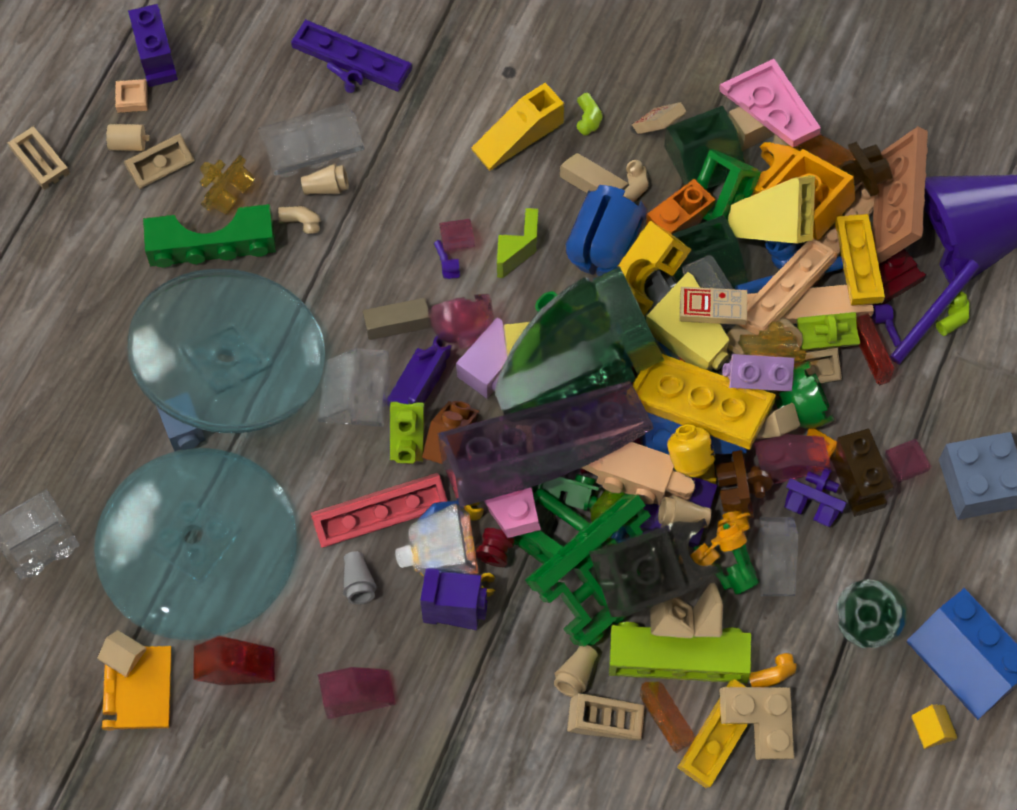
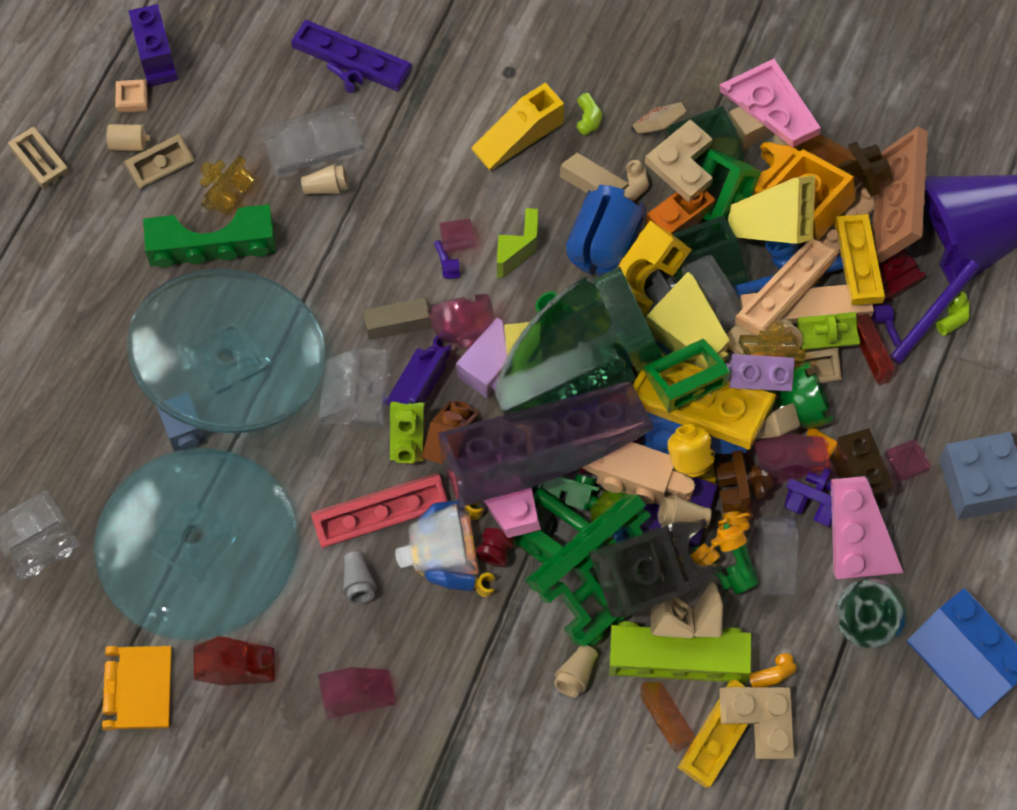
(121, 652): tan slope -> none
(300, 214): tan arm -> none
(453, 599): dark purple hips -> none
(576, 715): tan slope -> none
(675, 160): none -> tan plate
(693, 387): none -> green tile
(713, 305): tan tile -> none
(859, 532): none -> bright pink wing
(934, 726): yellow slope -> none

